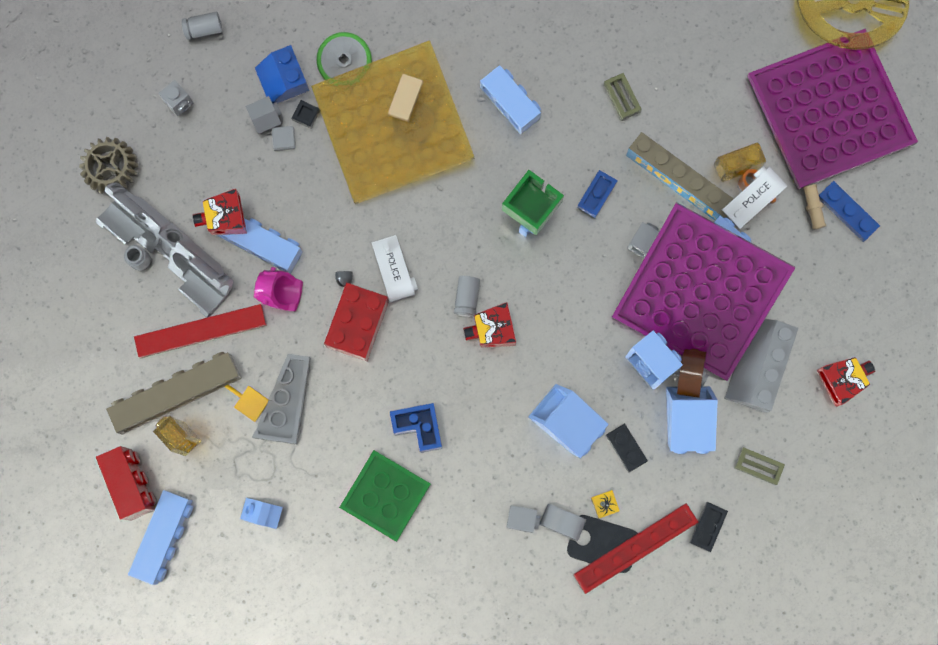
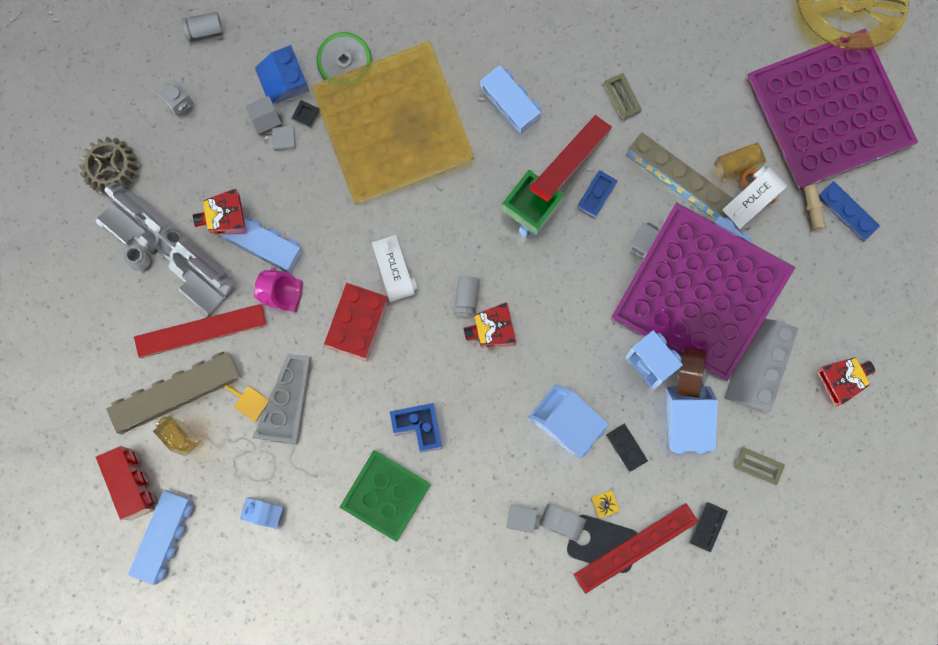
(343, 277): dark grey hinge -> none
(405, 97): tan tile -> none
(570, 158): none -> red tile

